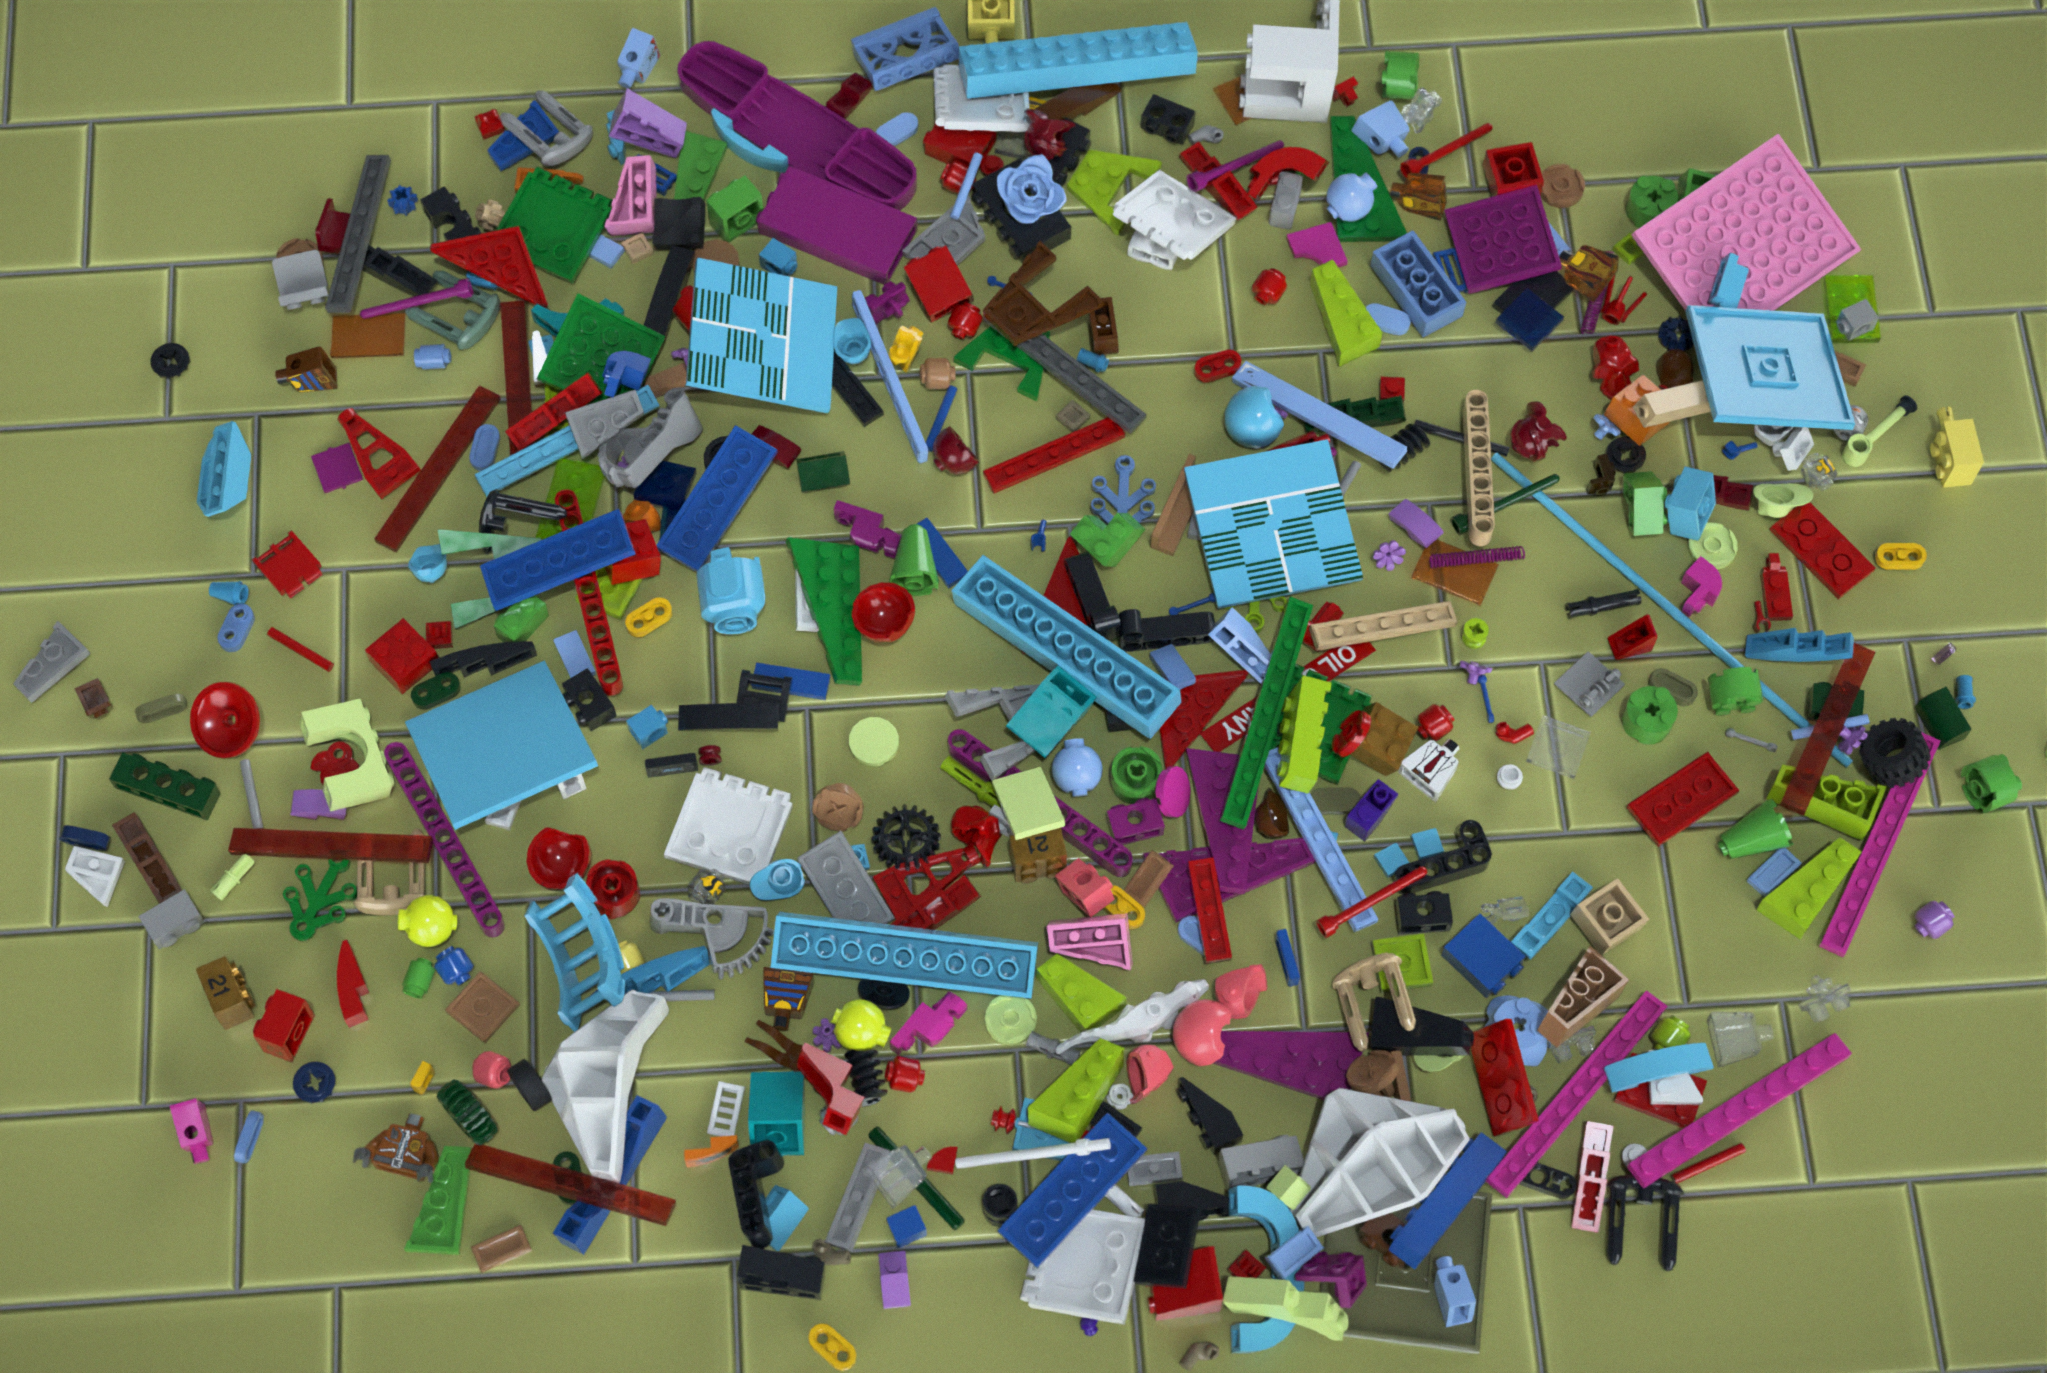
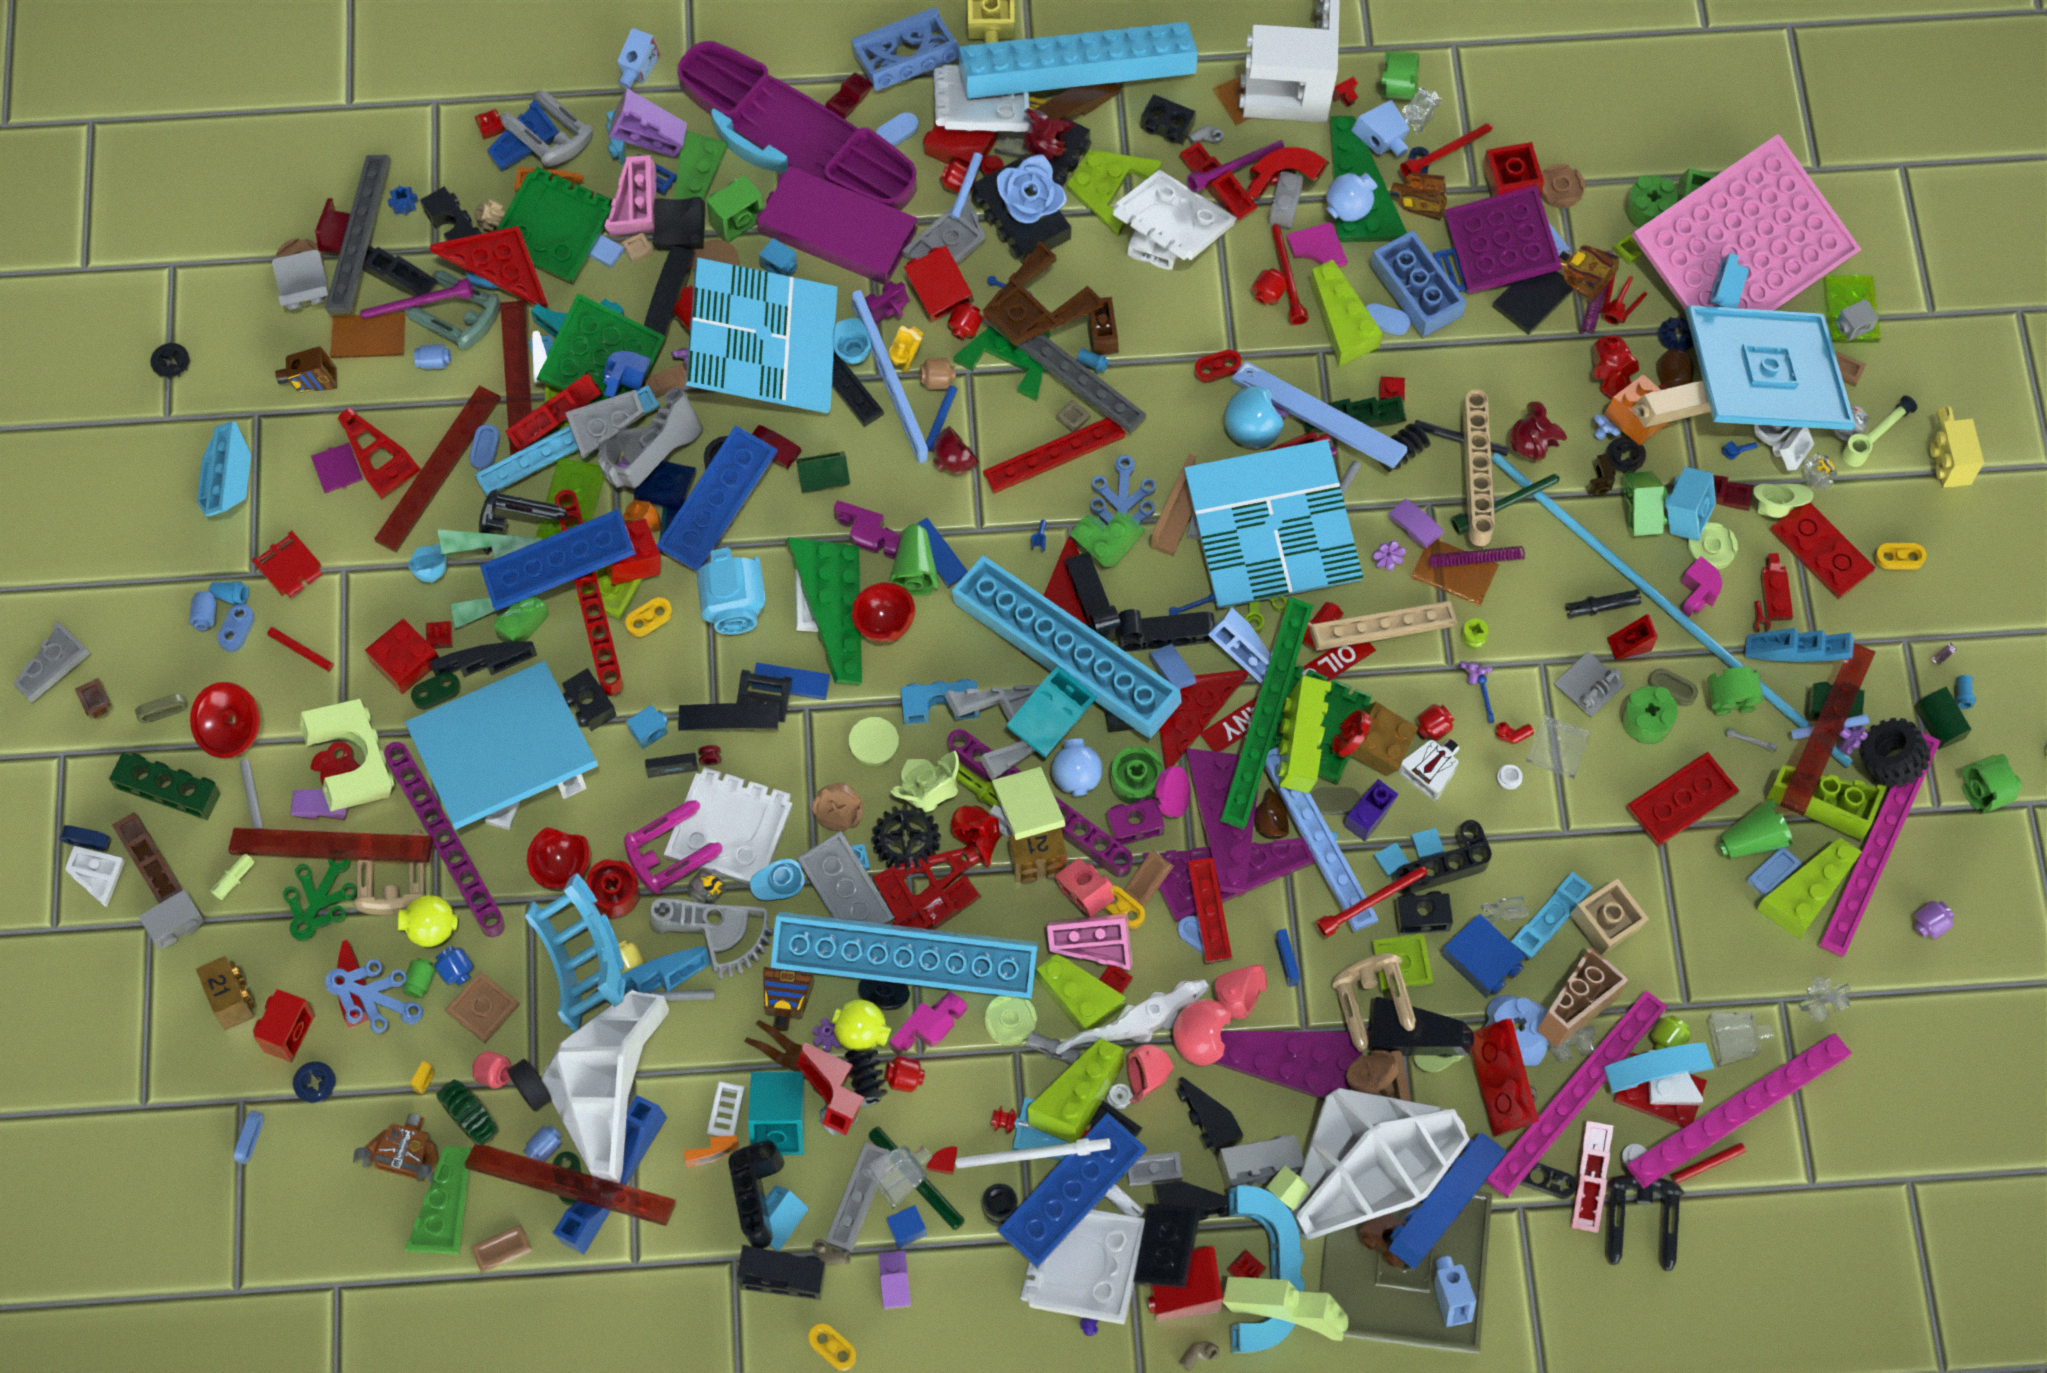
(189, 1118): dark pink torso -> none
(202, 610): none -> medium blue brick
(370, 994): none -> medium blue plant
(543, 1143): none -> medium blue brick
(573, 654): light blue tile -> none
(642, 863): none -> dark pink piece
(919, 699): none -> dark azure arch
(926, 783): none -> yellowish green brick
(1116, 978): none -> red plate
(1294, 1253): light blue tile -> none
(1297, 313): none -> red piece
(1344, 1269): magenta bracket -> none
(1529, 319): clear blue tile -> none

